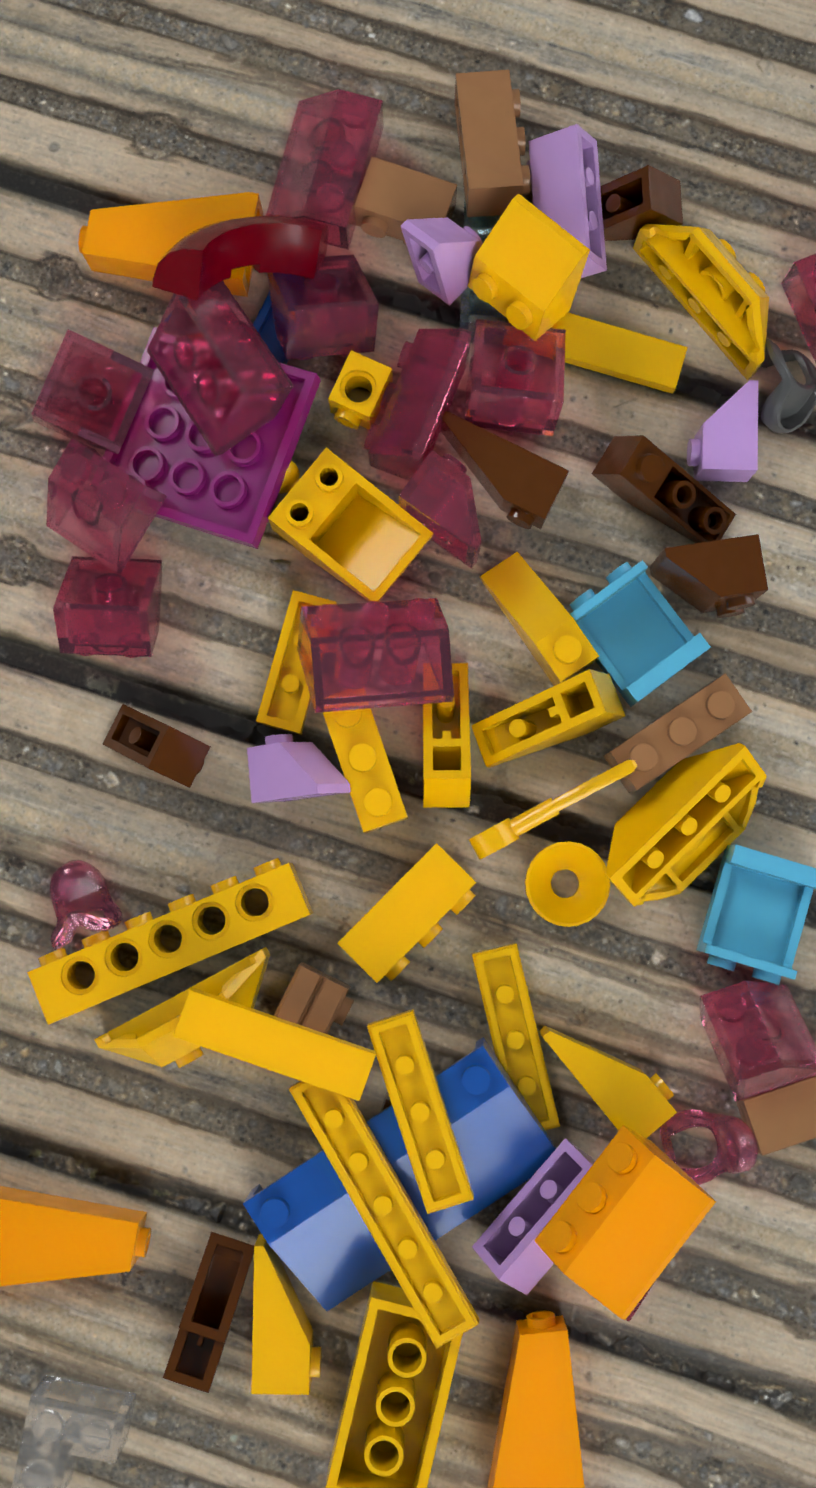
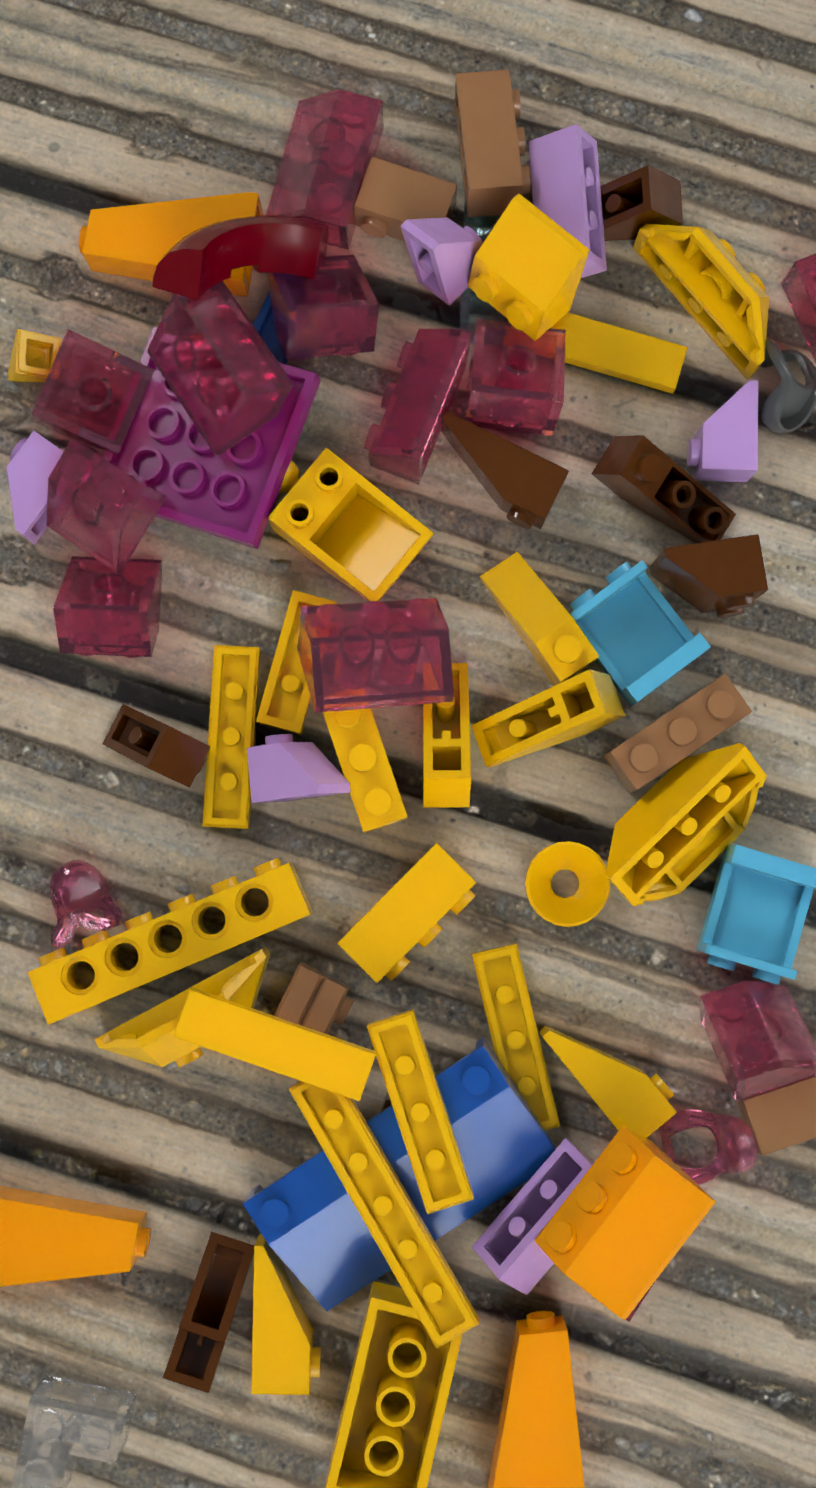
(28, 483): none -> lavender slope
(32, 356): none -> yellow slope
(229, 735): none -> yellow tile
(364, 373): yellow brick -> none
(445, 504): clear pink slope -> none
(510, 829): yellow piece -> none

